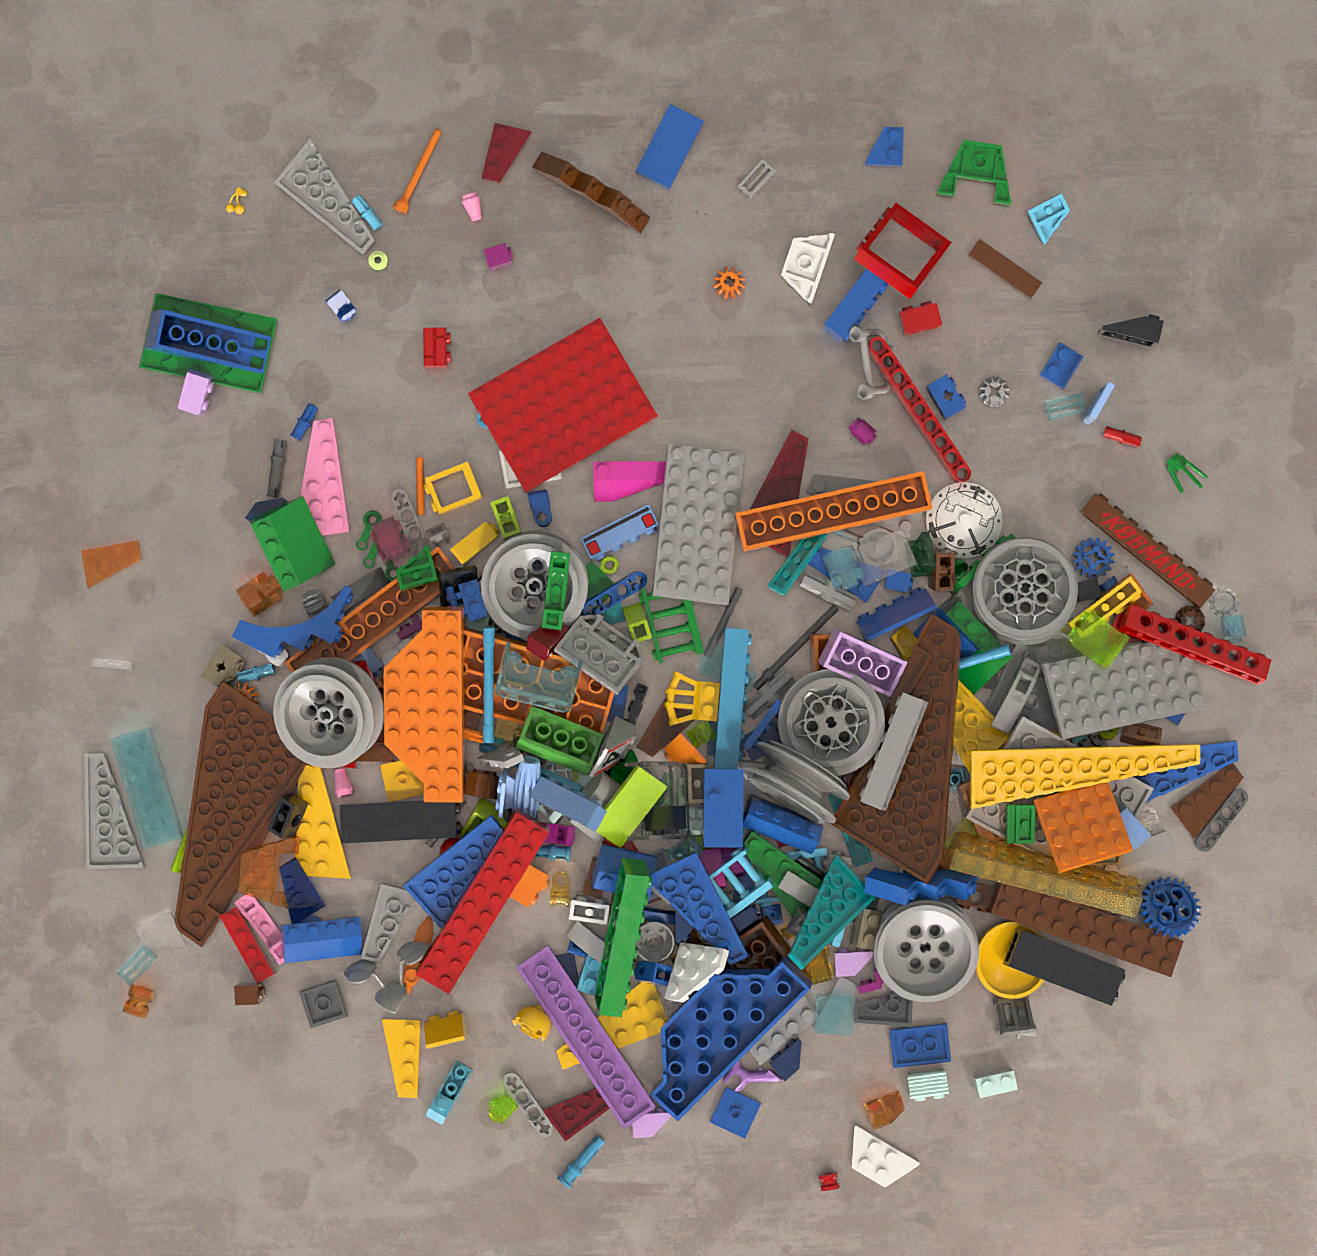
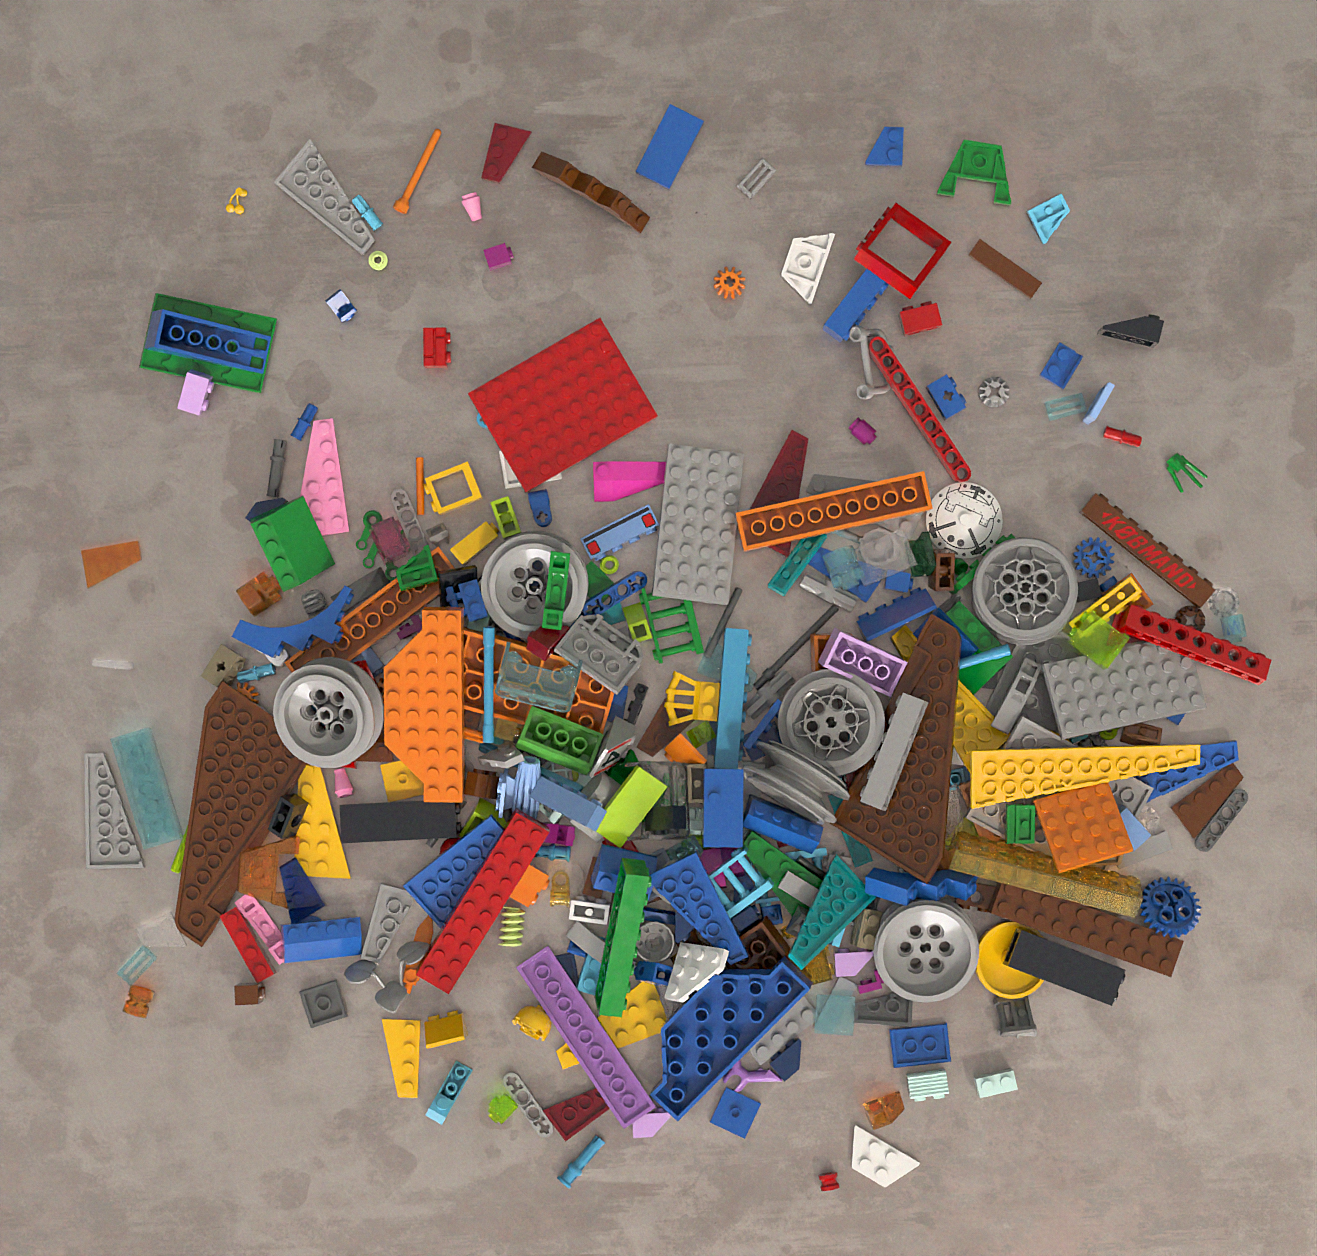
(512, 926): none -> yellowish green piece

